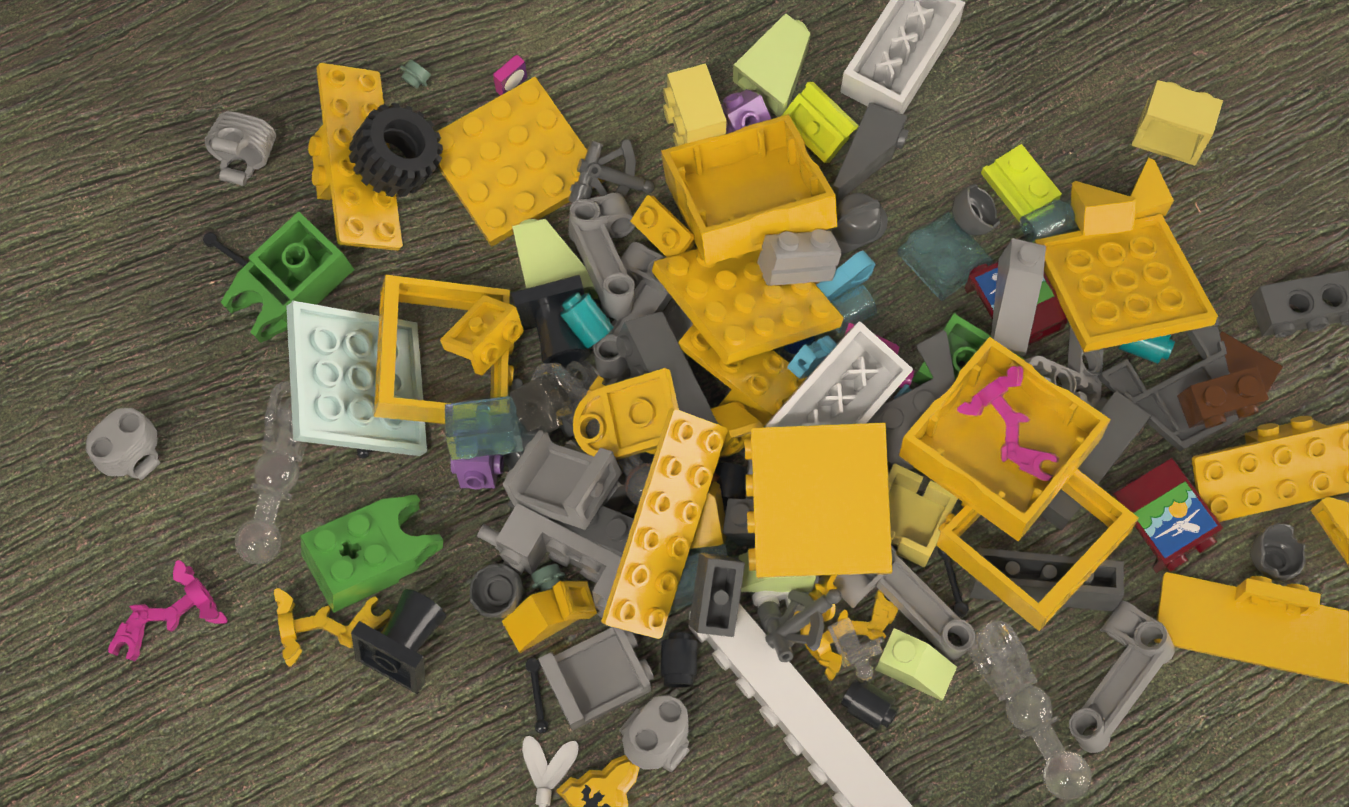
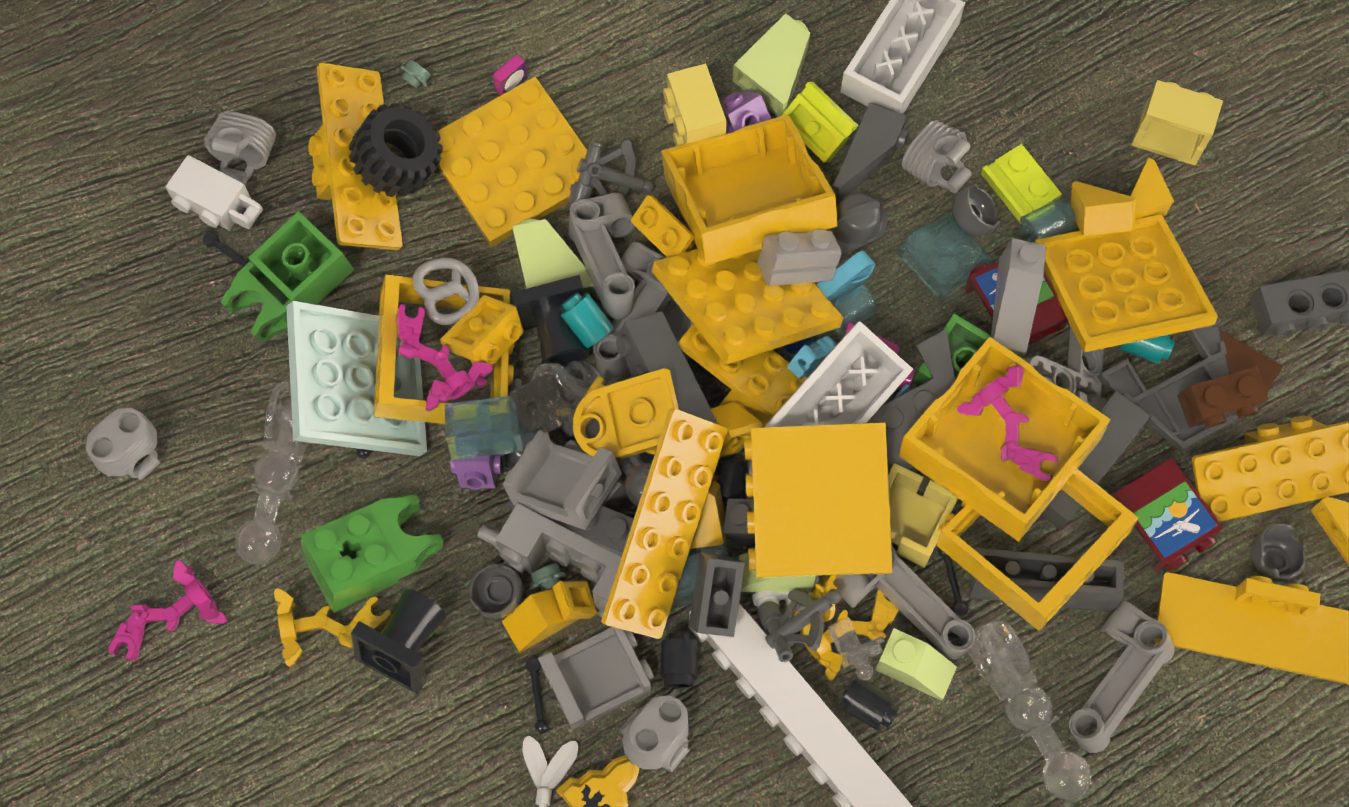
(212, 195): none -> white brick
(447, 289): none -> light grey piece
(455, 383): none -> dark pink piece
(934, 149): none -> light grey piece

